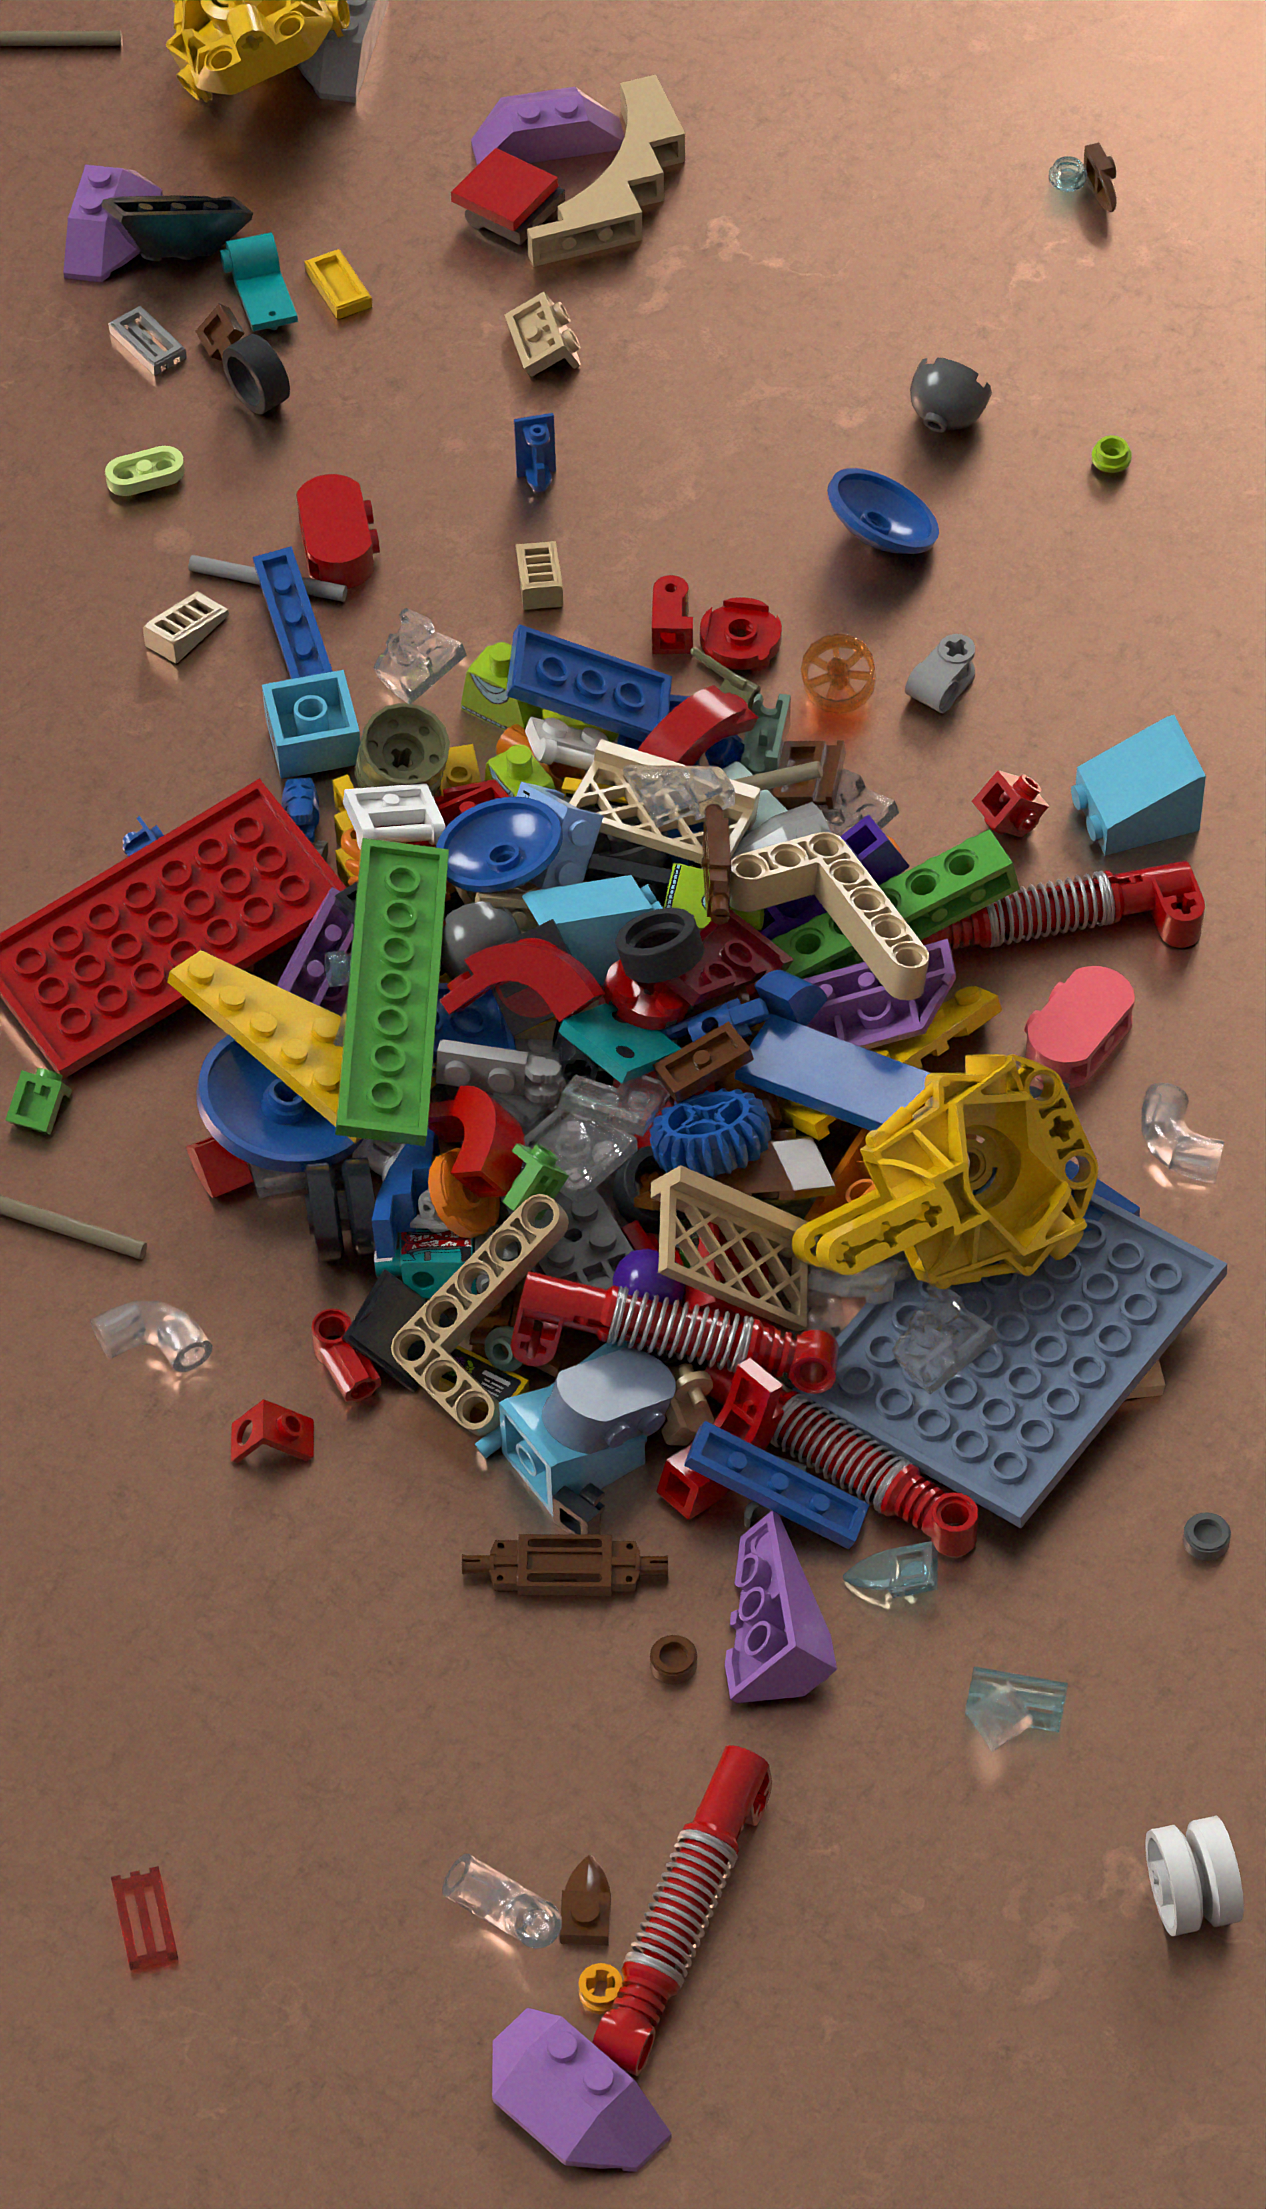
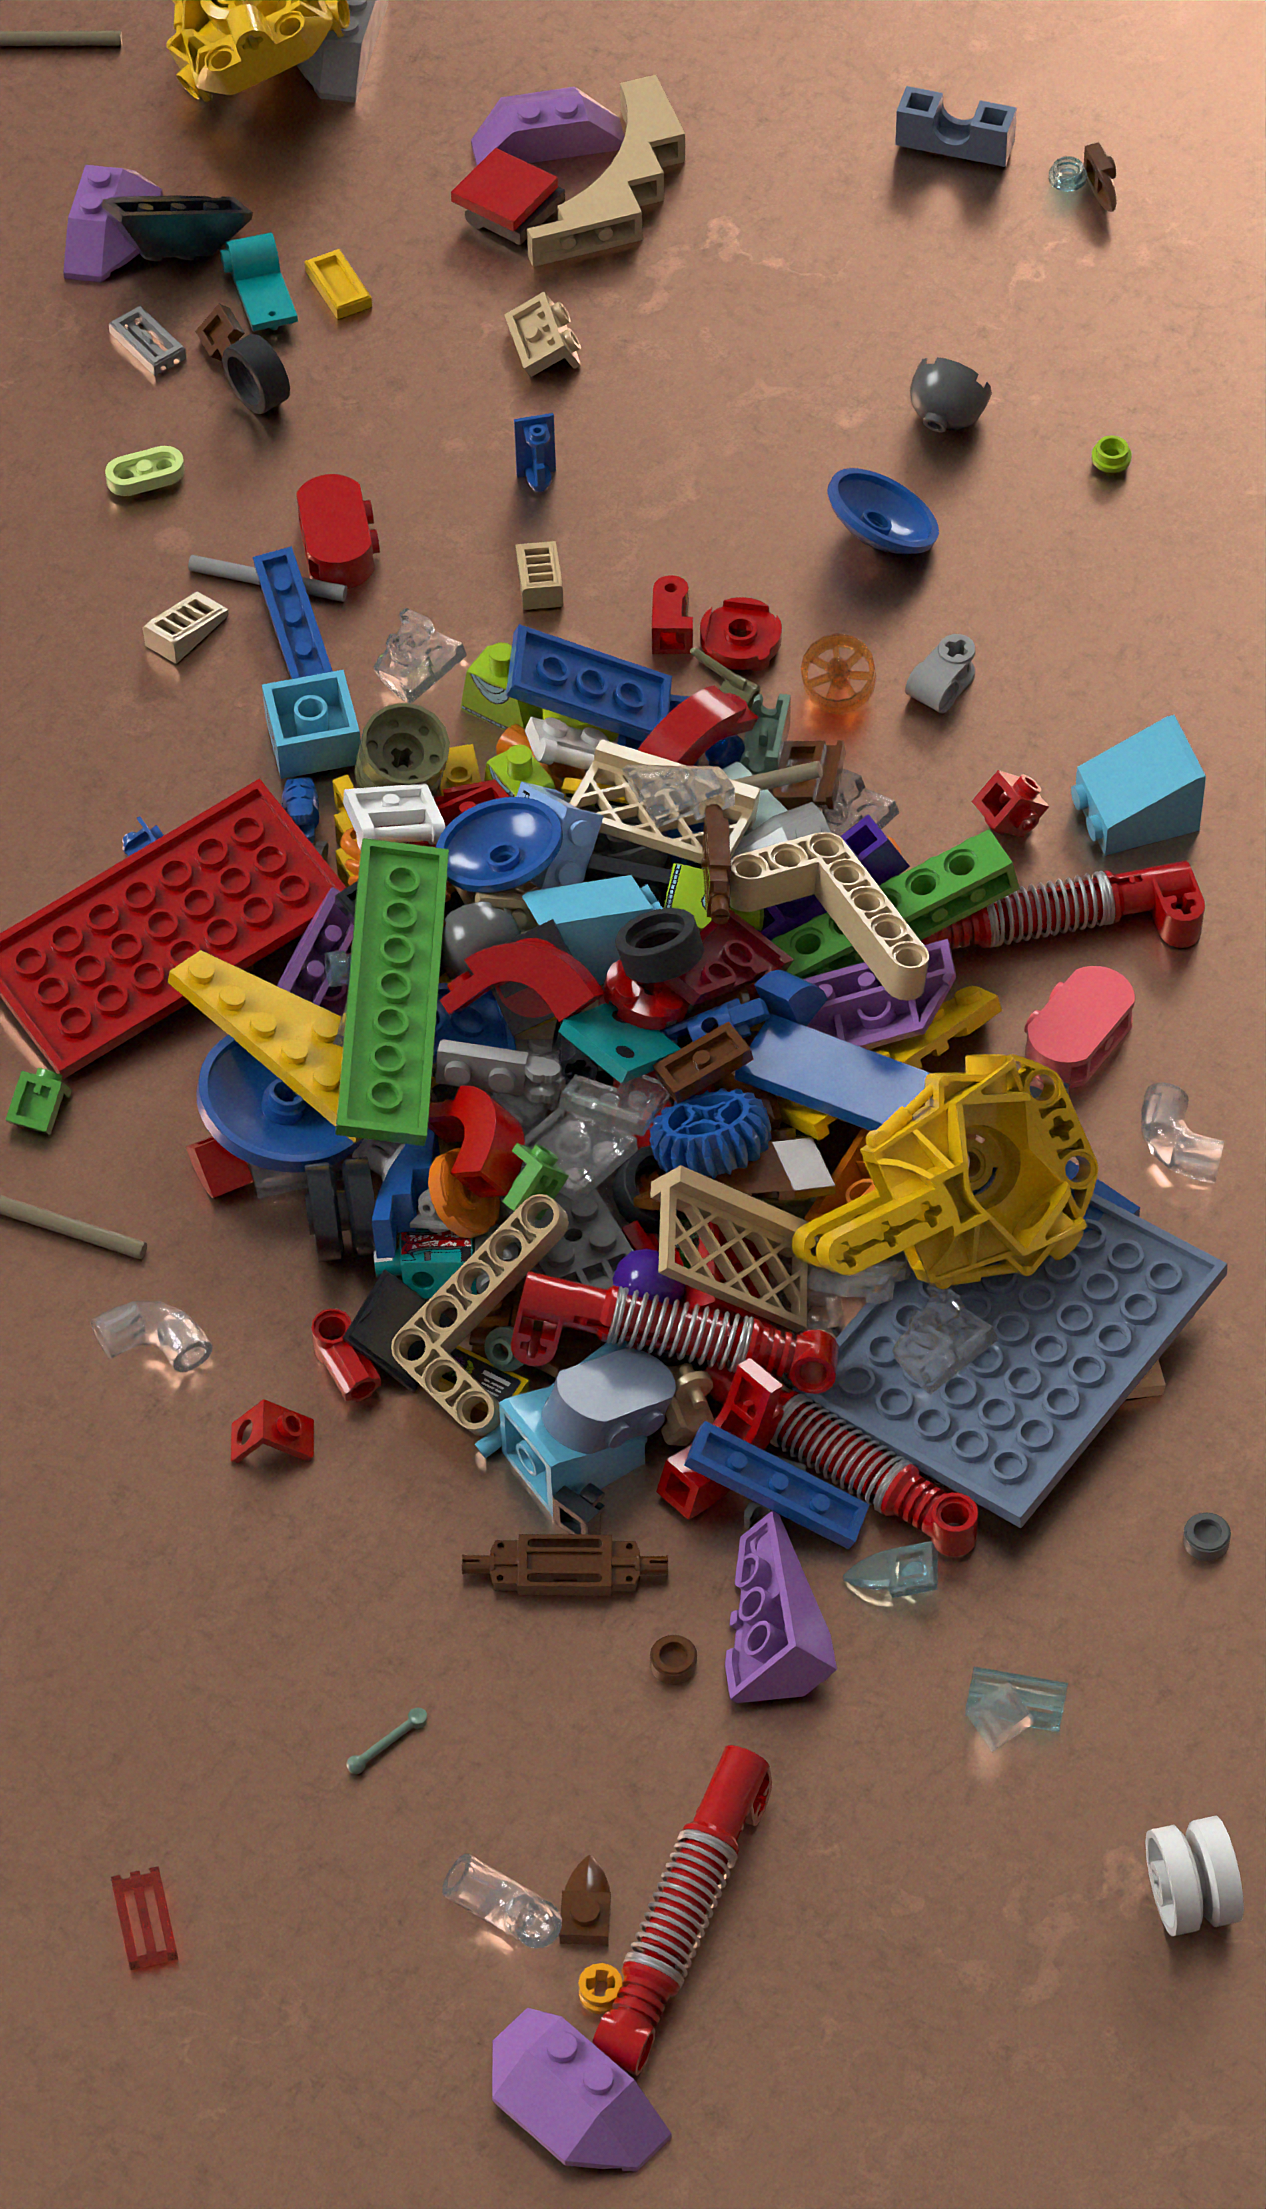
(416, 1719): none -> sand green hinge
(928, 127): none -> sand blue arch

